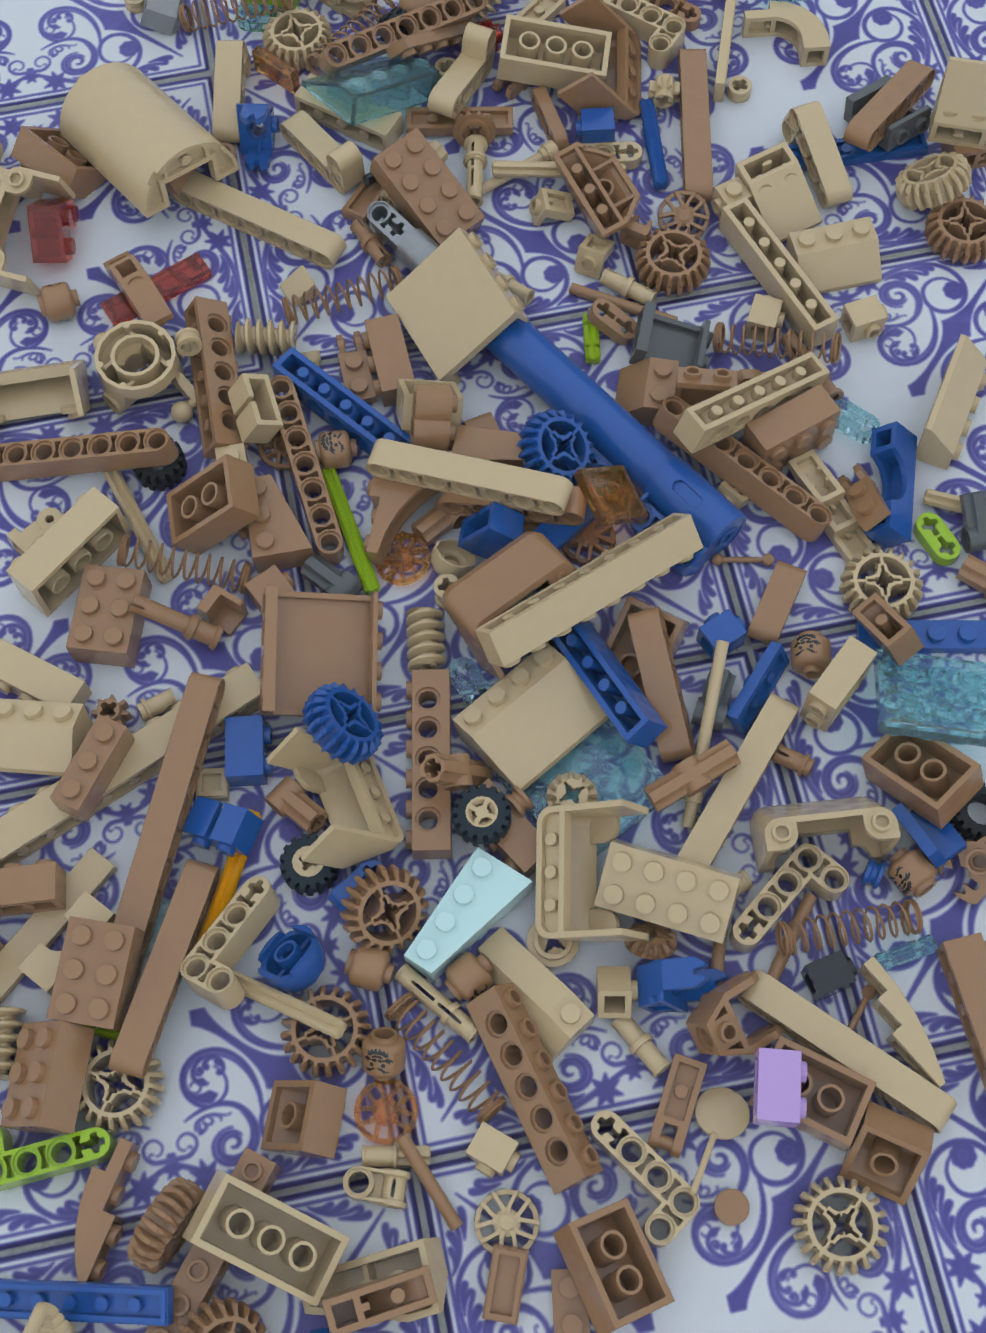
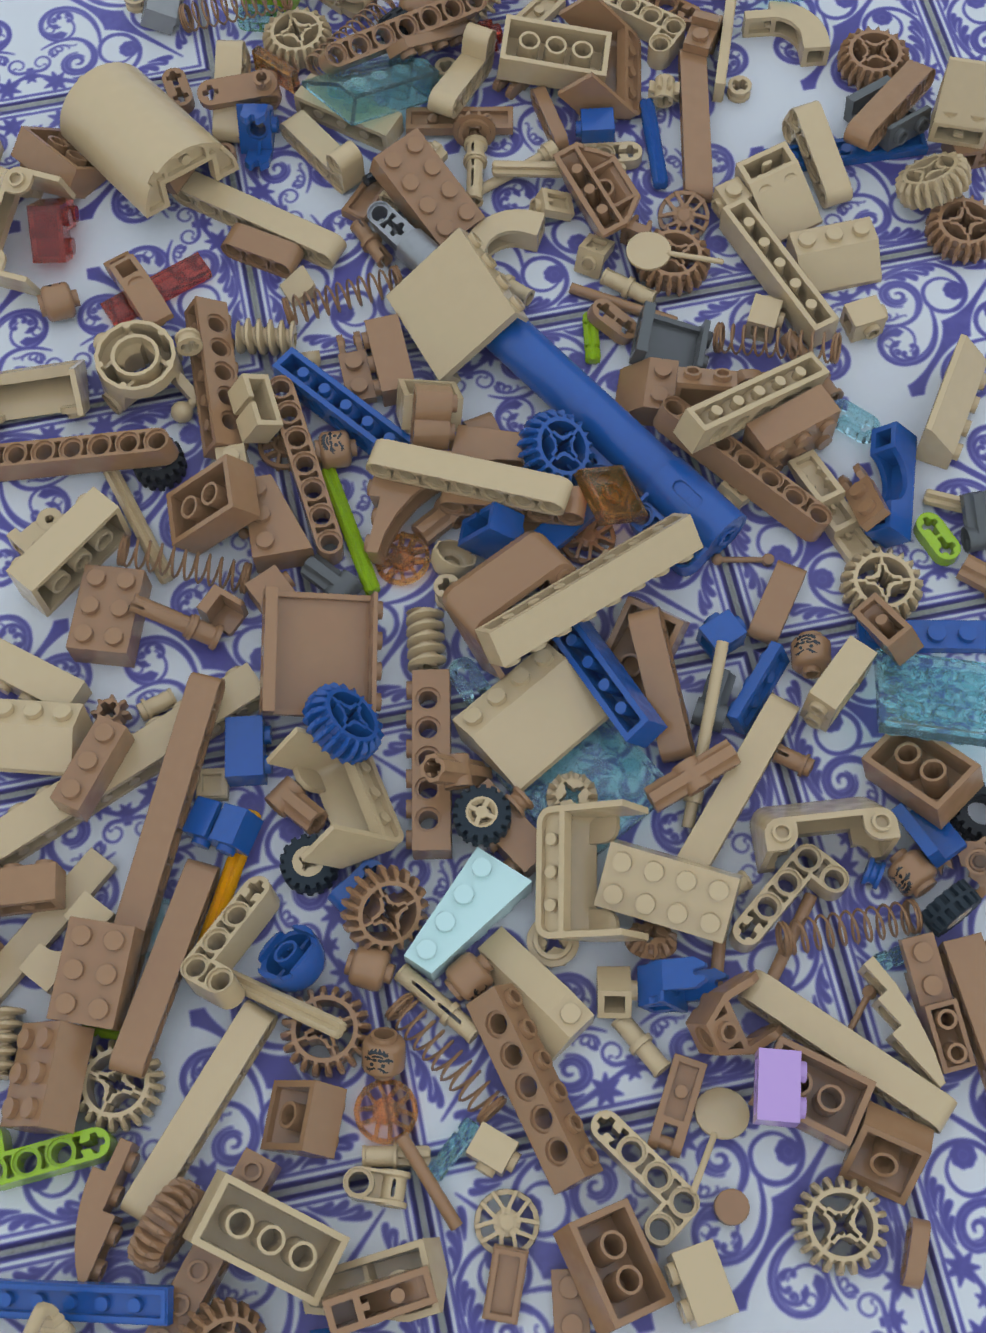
(182, 89): none -> medium nougat beam
(201, 1106): none -> tan beam
(250, 87): none -> medium nougat piece
(262, 250): none -> medium nougat beam
(453, 1148): none -> clear light blue axle
(511, 230): none -> tan arch
(652, 251): none -> tan piece
(700, 1284): none -> tan brick
(703, 33): none -> medium nougat brick
(829, 975): black brick -> none
(870, 56): none -> medium nougat gear
(915, 1253): none -> medium nougat beam
(934, 1003): none -> medium nougat slope
(950, 907): none -> black wheel

